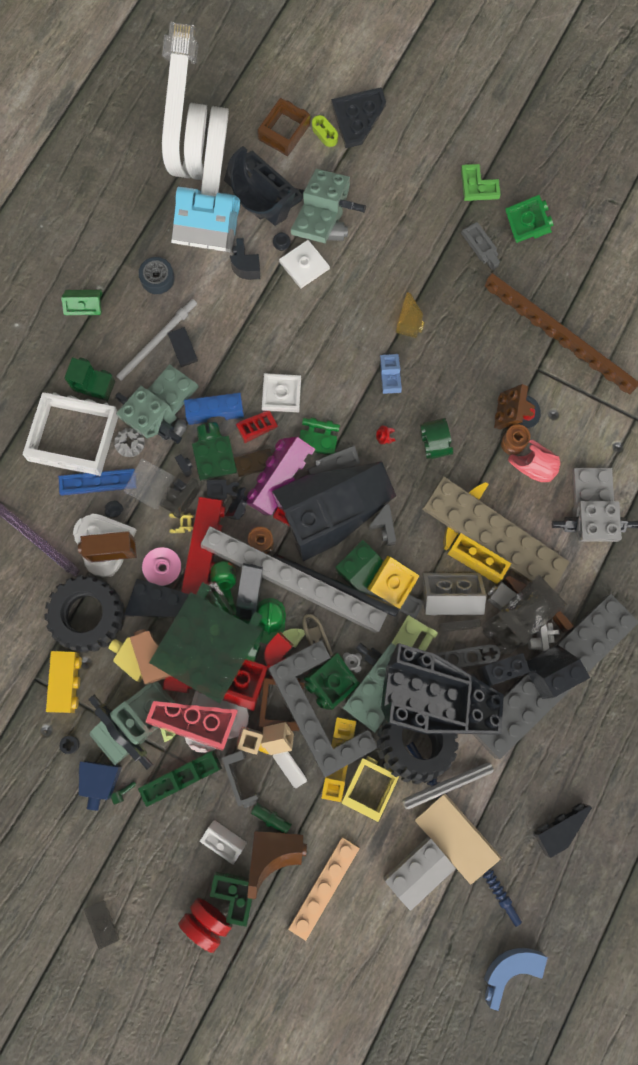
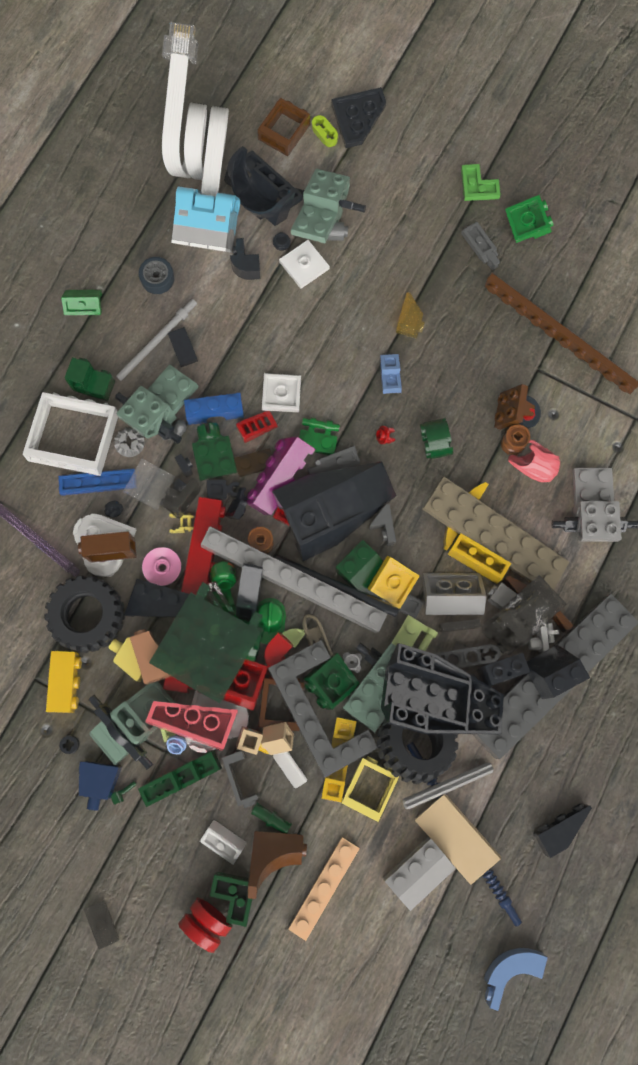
(176, 744): none -> light blue plate

